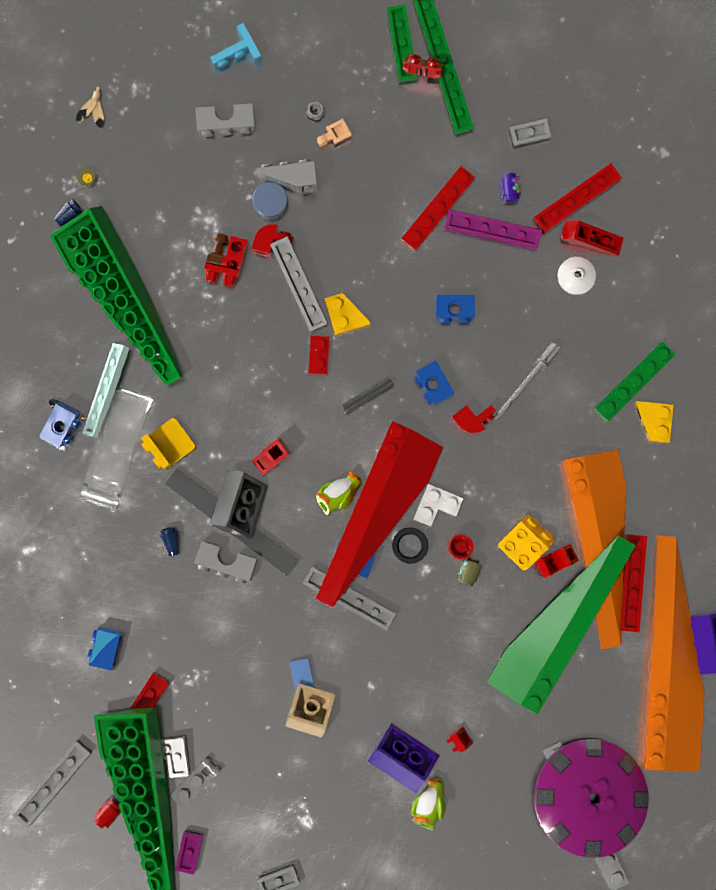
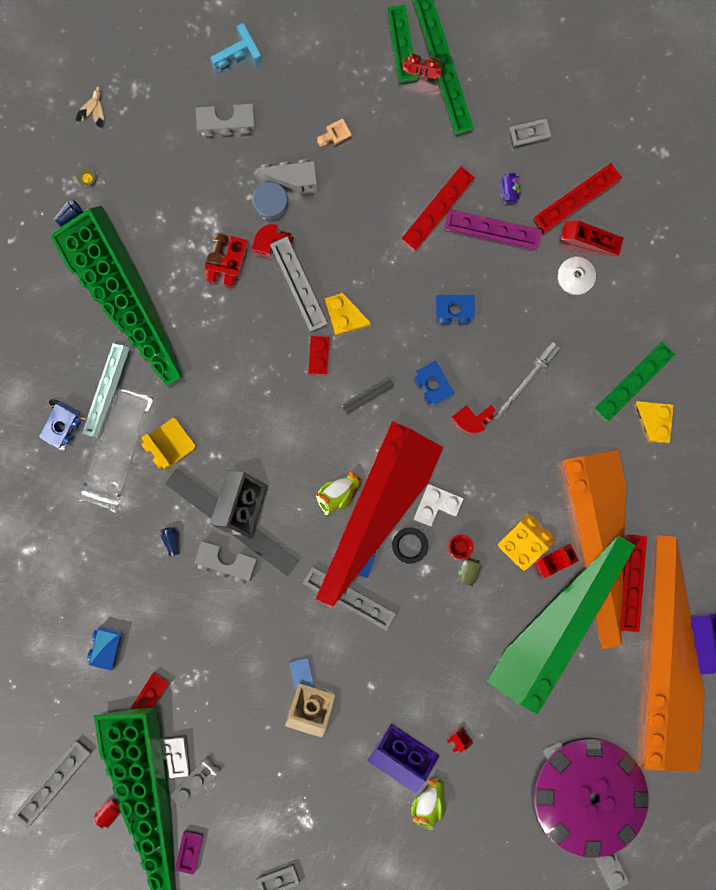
(271, 456): red brick -> none
(315, 115): light grey plate -> none

